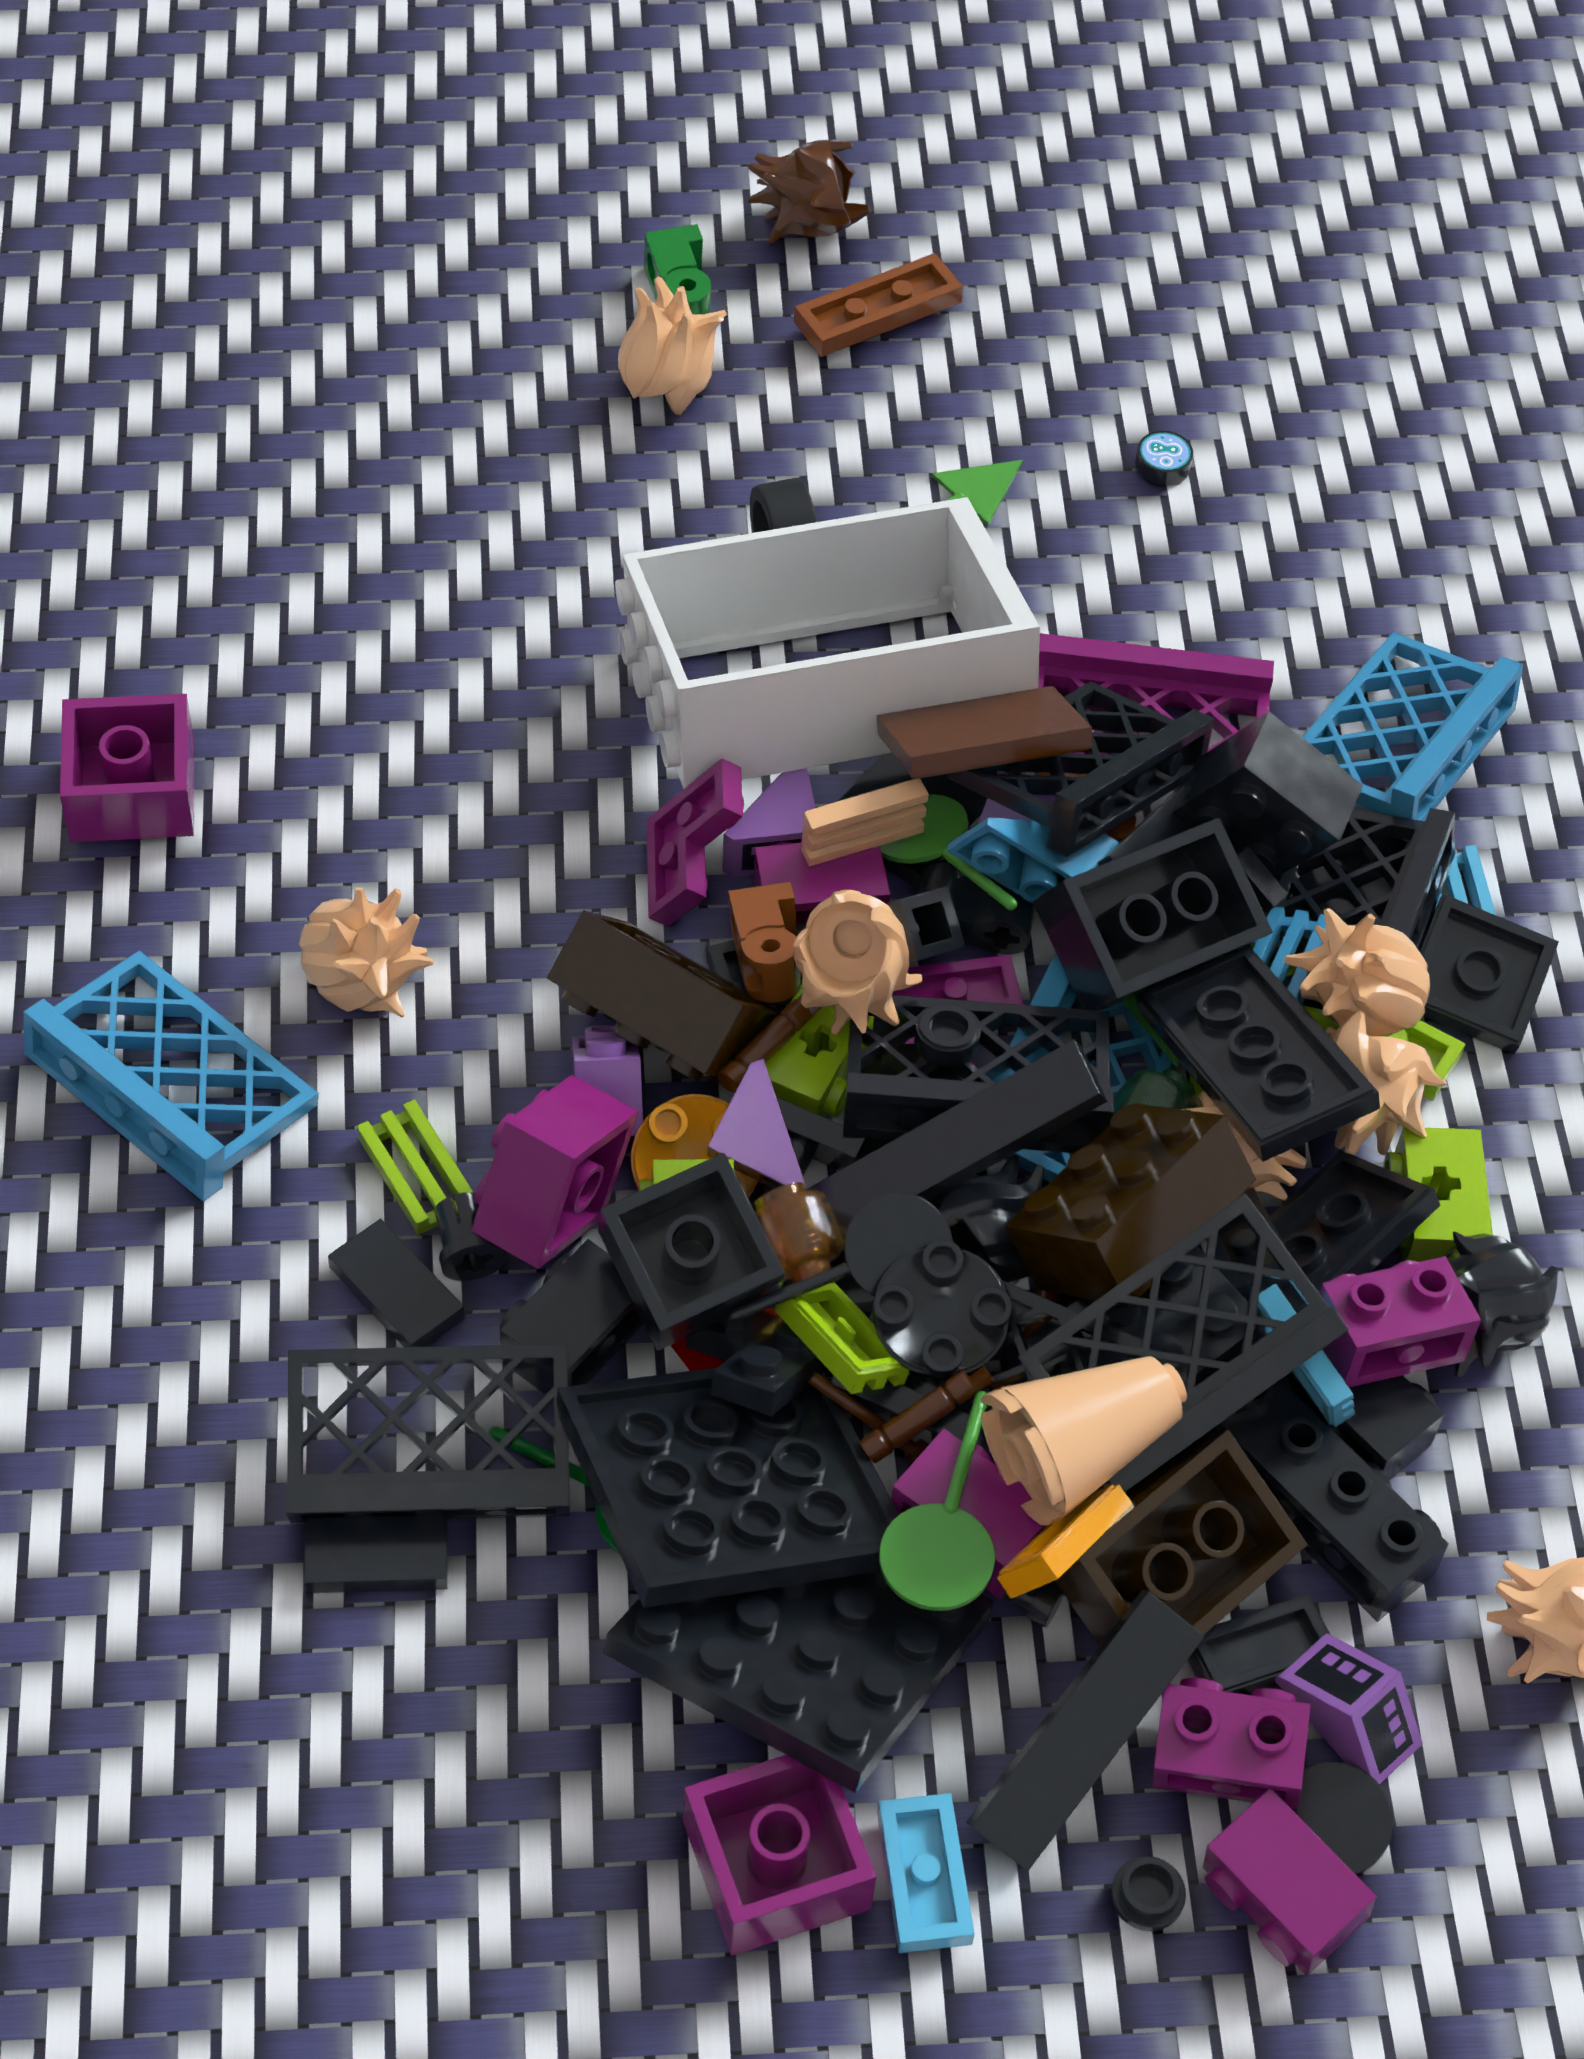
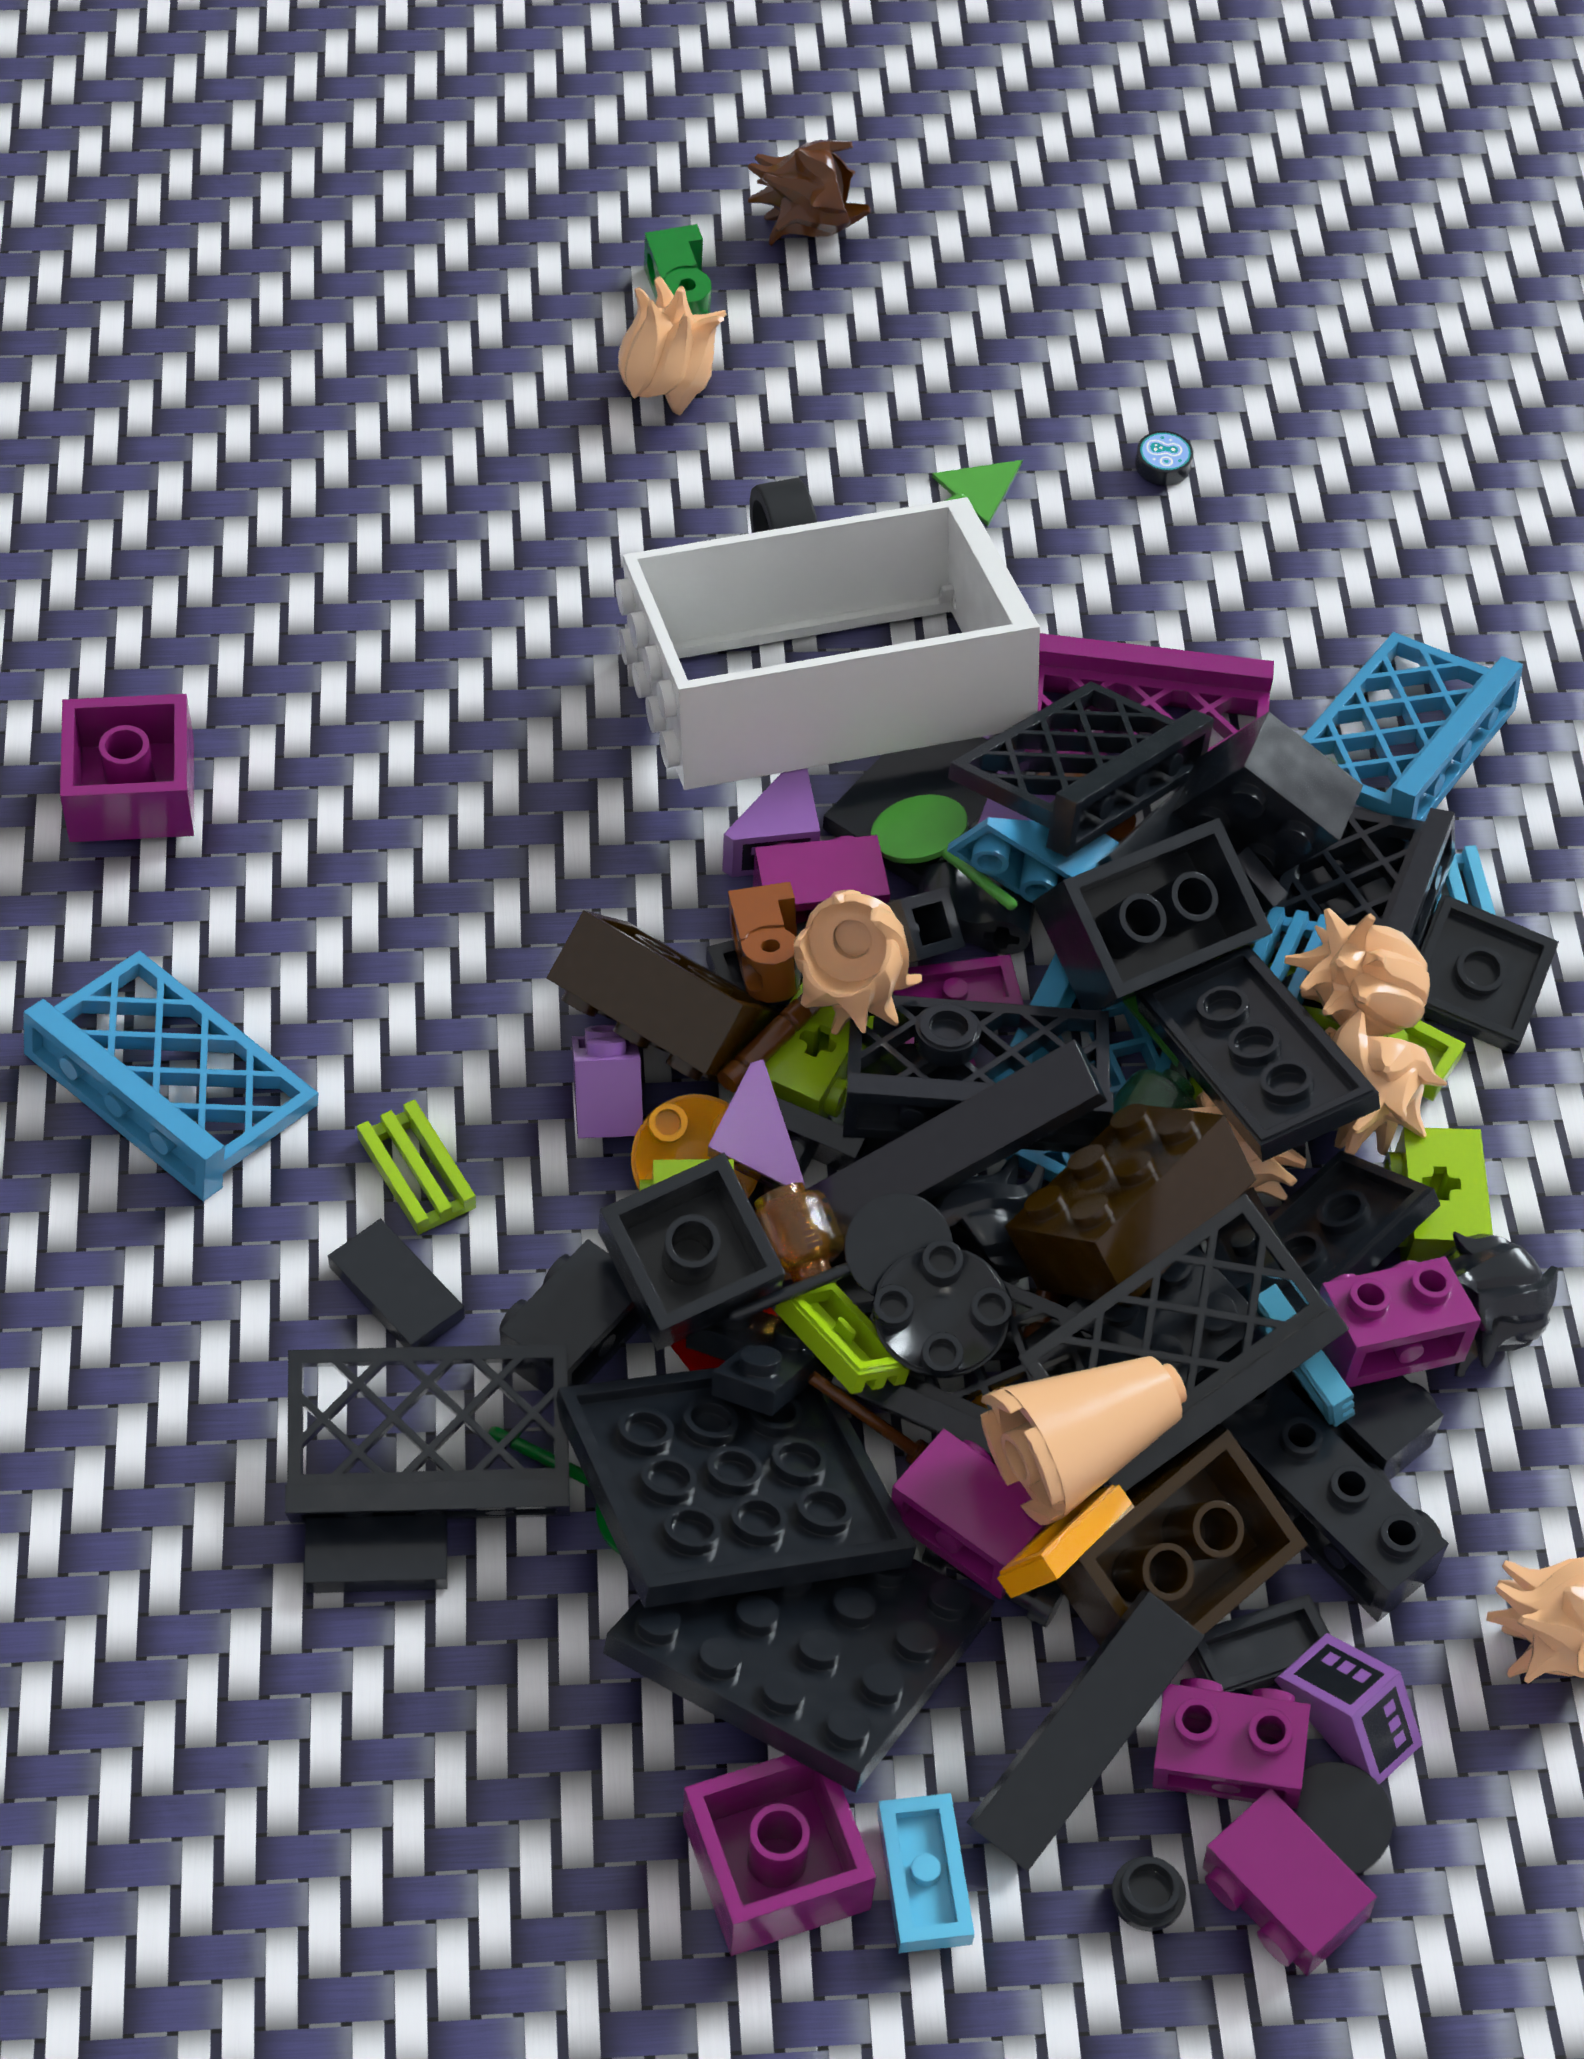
(361, 952): light nougat hair -> none
(463, 1250): black bush -> none
(552, 1170): magenta brick -> none
(679, 839): magenta plate -> none
(864, 821): light nougat tile -> none
(878, 304): dark orange plate -> none
(924, 1413): reddish brown wheel -> none
(938, 1551): bright green piece -> none
(984, 732): reddish brown tile -> none

